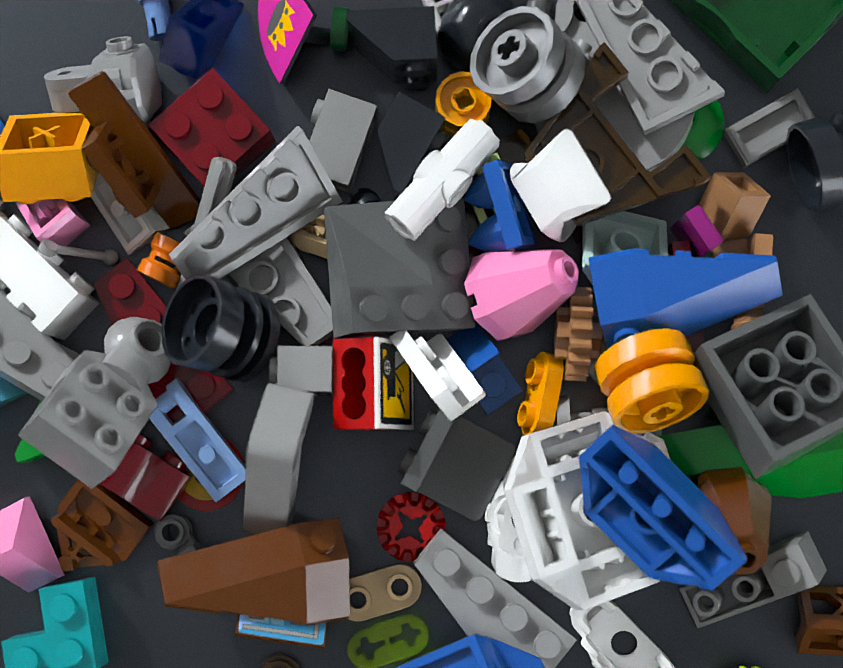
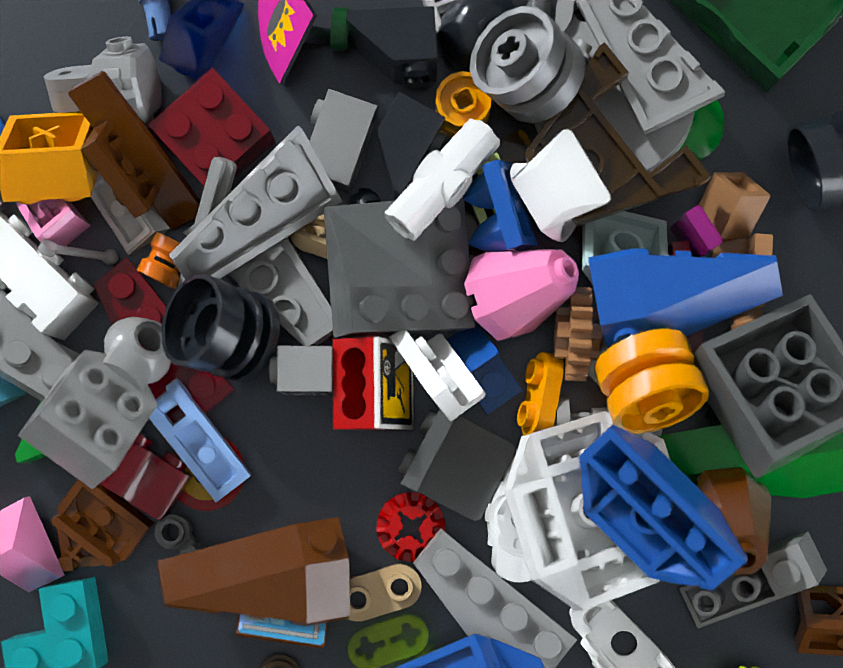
(275, 458): light grey beam -> none
(767, 128): light grey tile -> none

